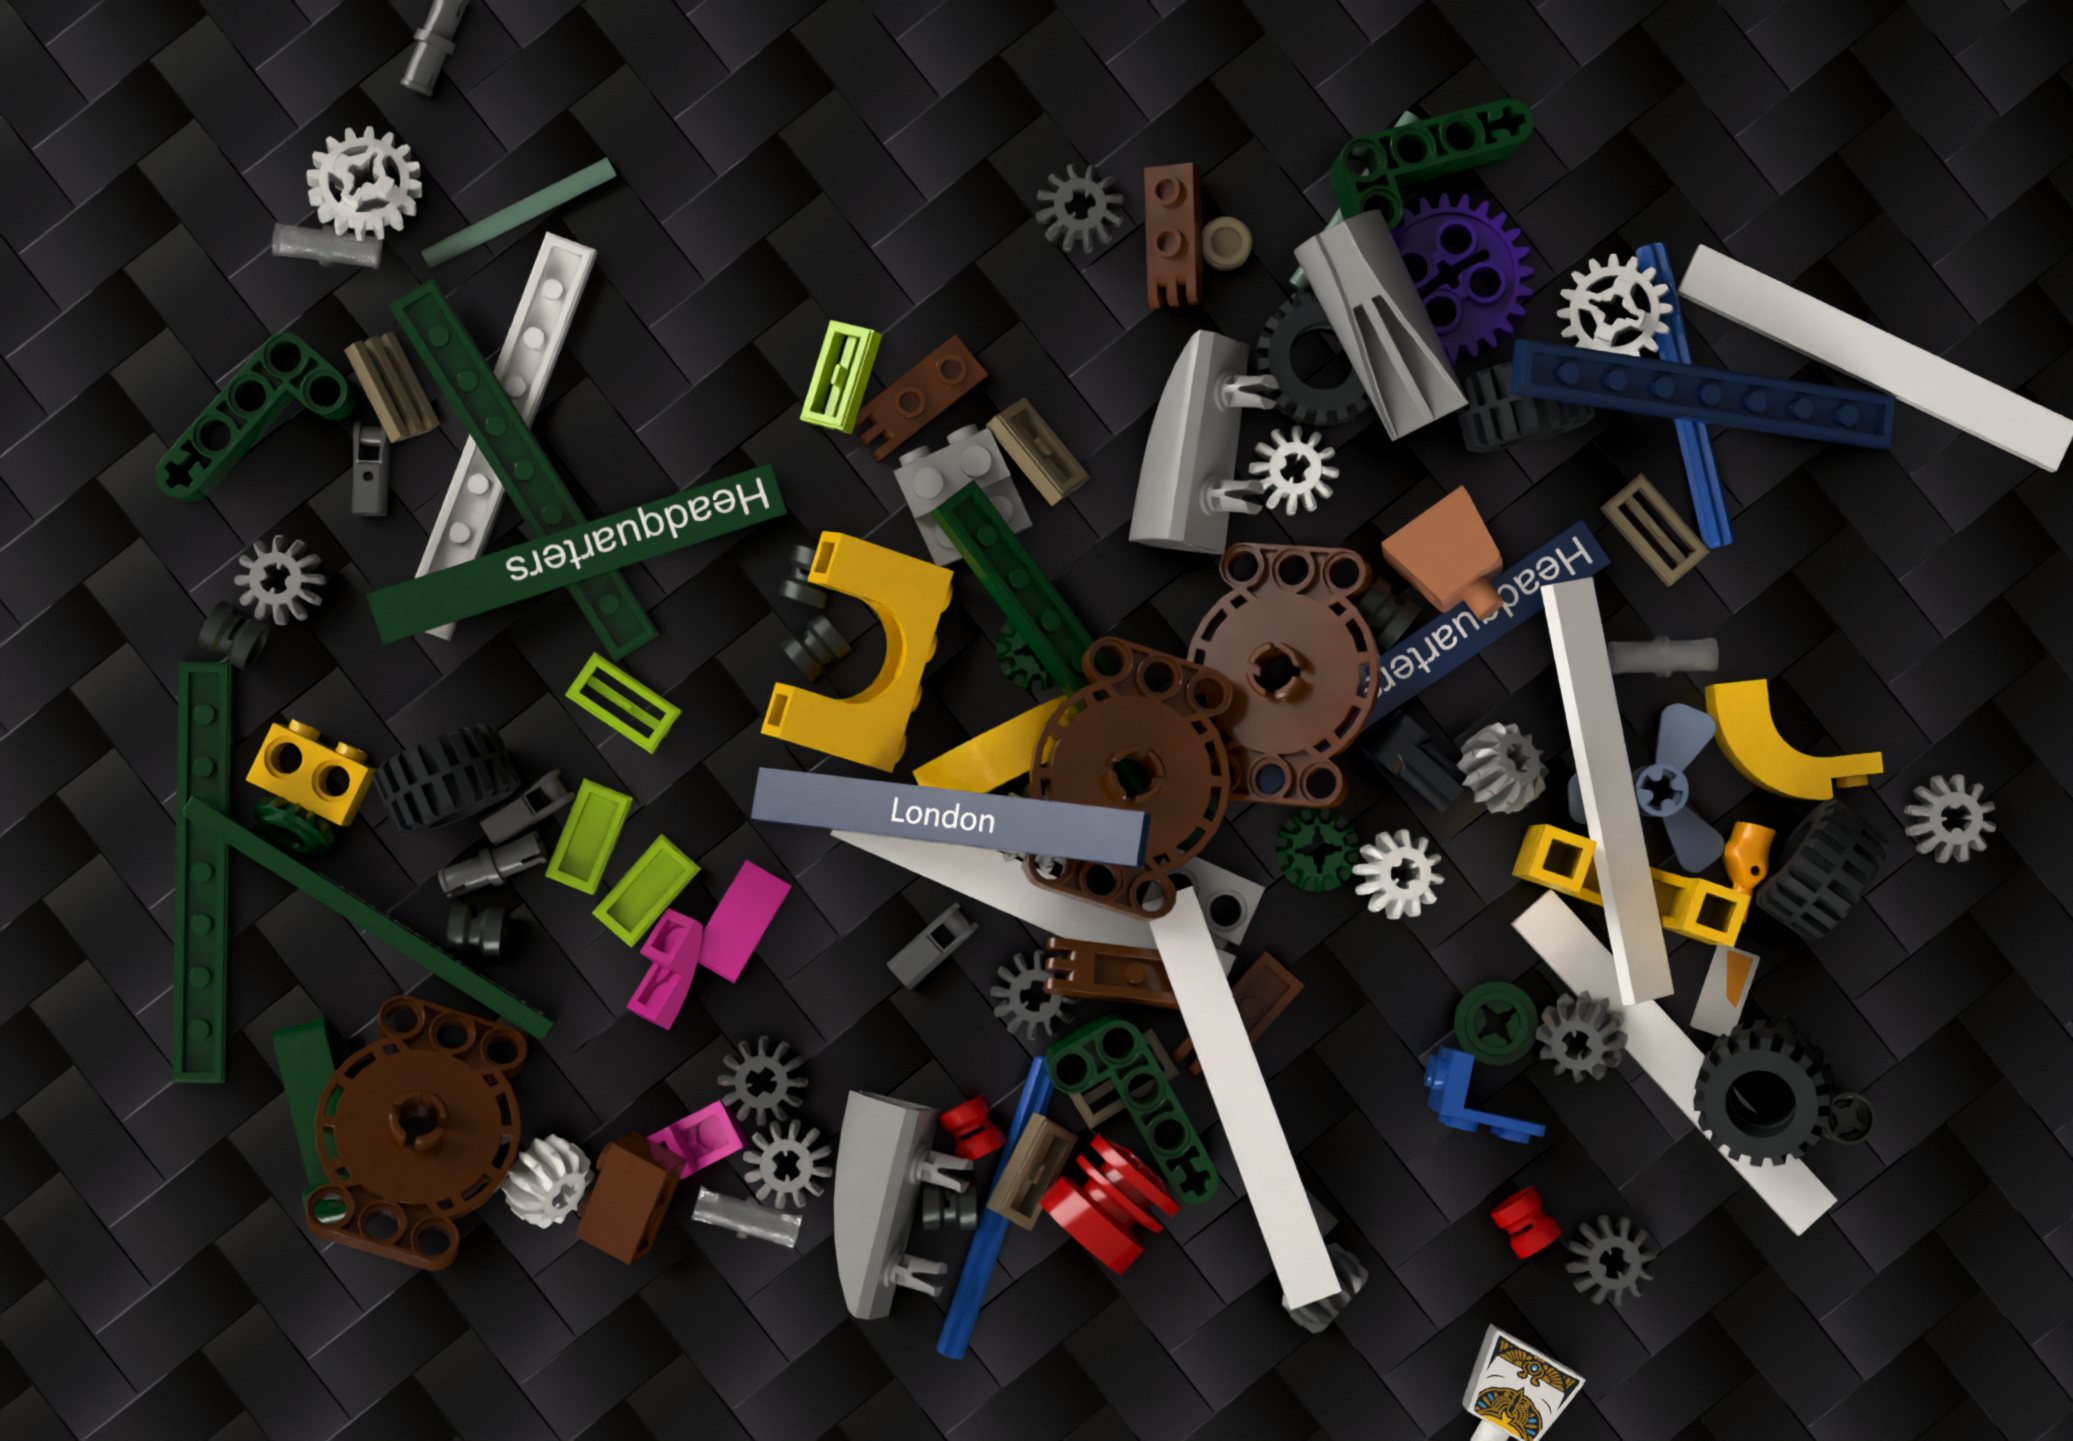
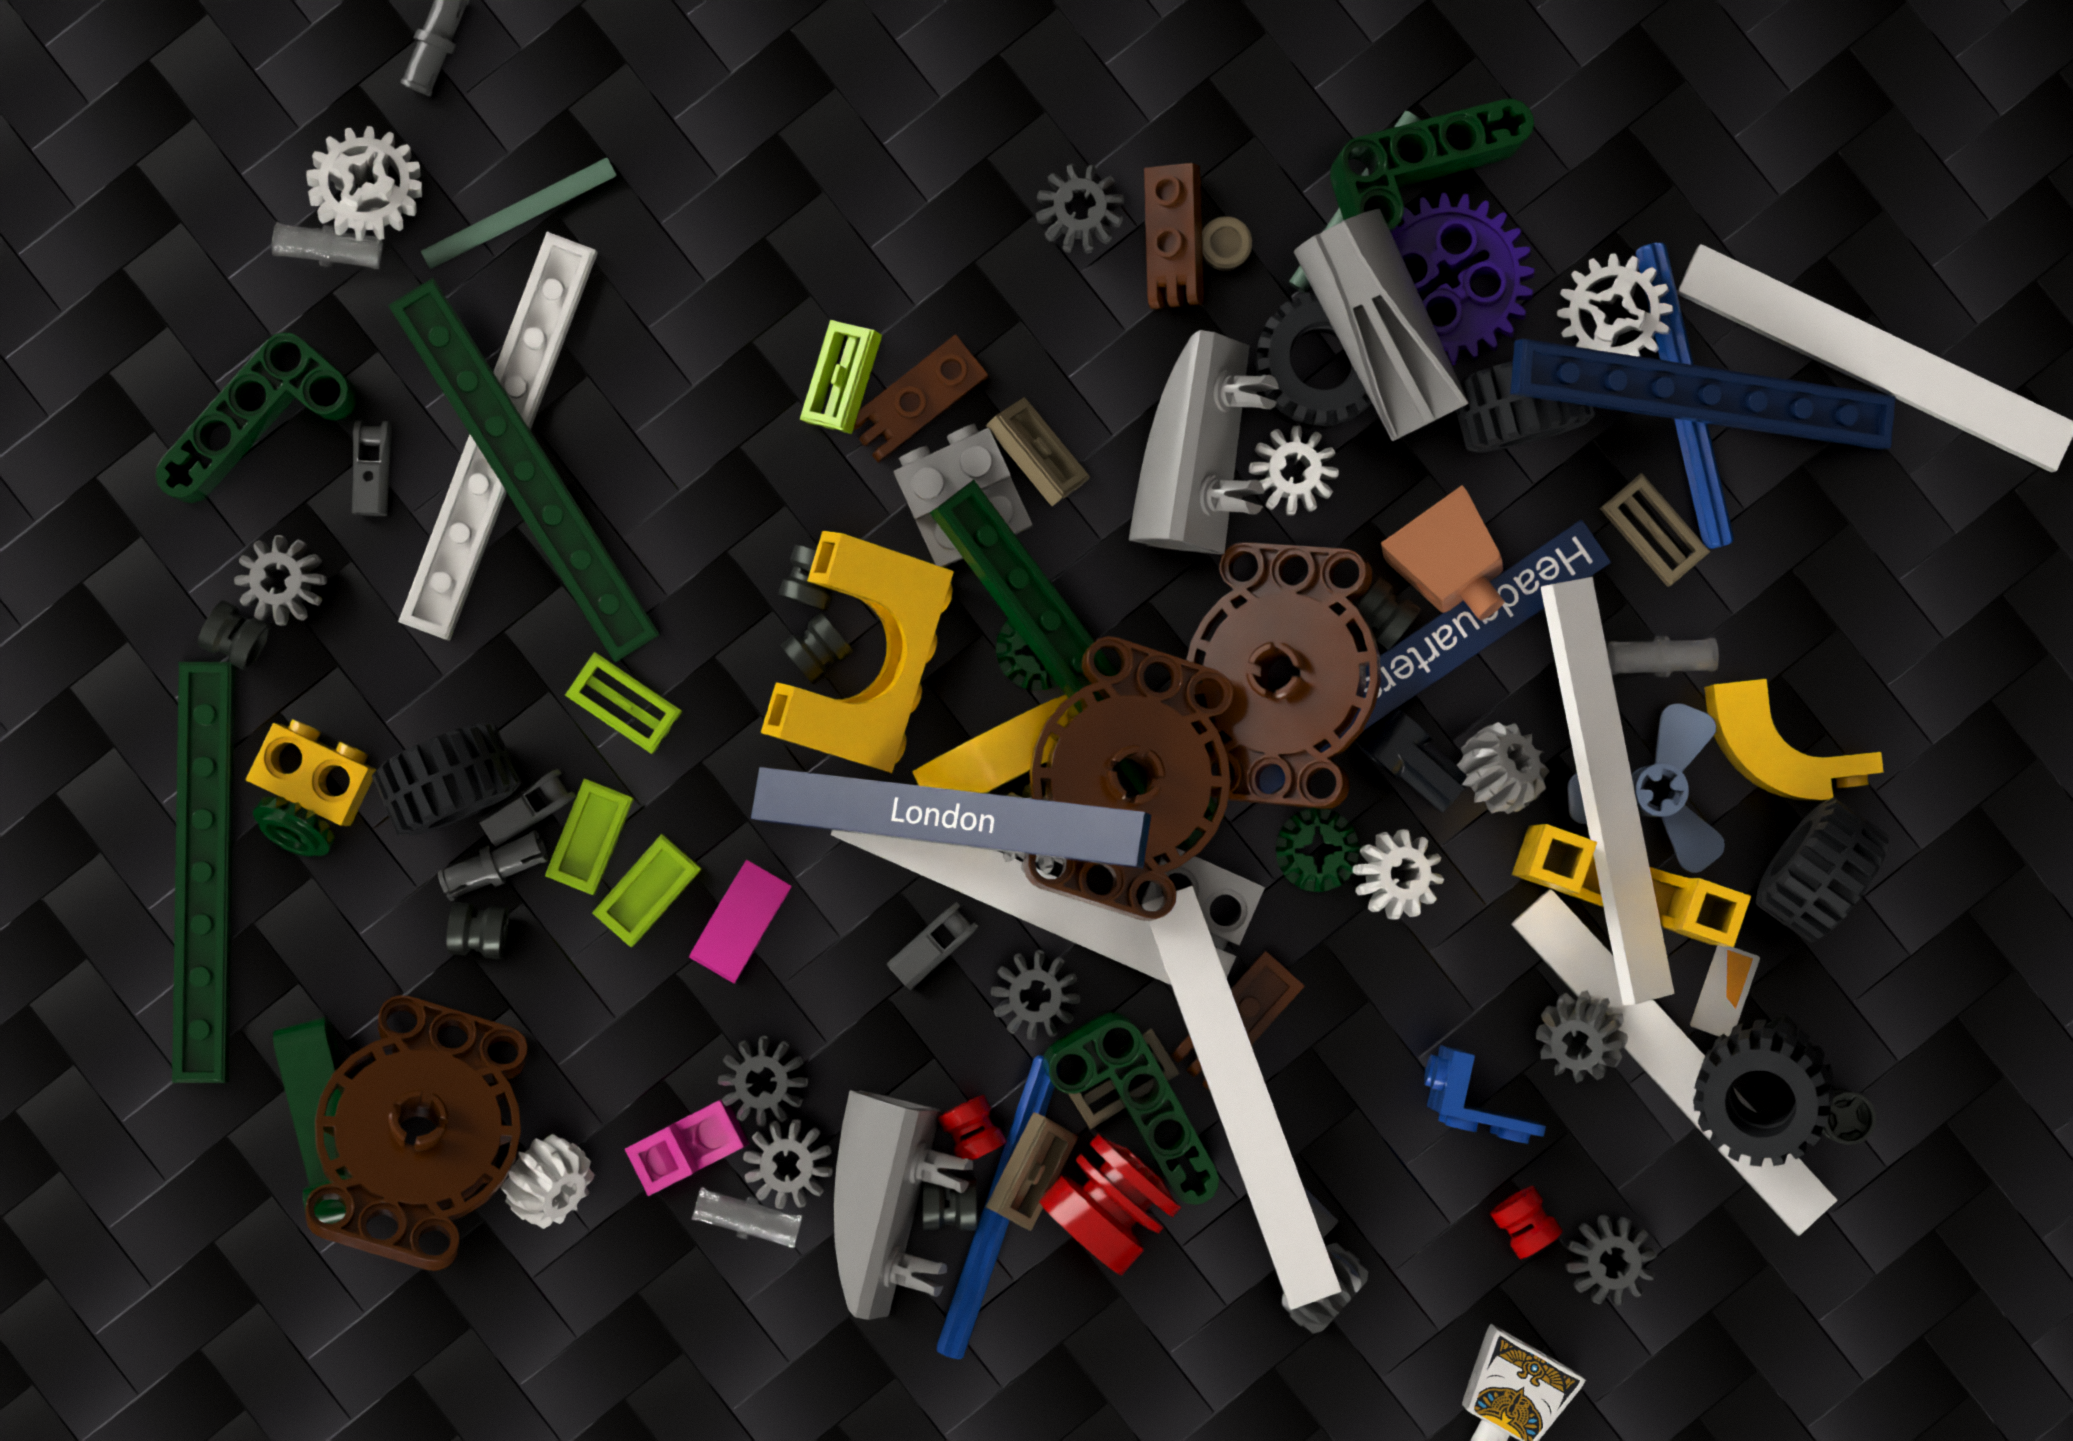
(368, 917): dark green tile -> none
(398, 385): dark tan tile -> none
(576, 554): dark green tile -> none
(629, 1197): reddish brown brick -> none
(674, 953): dark pink slope -> none
(1109, 973): reddish brown hinge -> none
(1520, 1026): dark green gear -> none
(1747, 857): light orange piece -> none
(1970, 817): light grey gear -> none

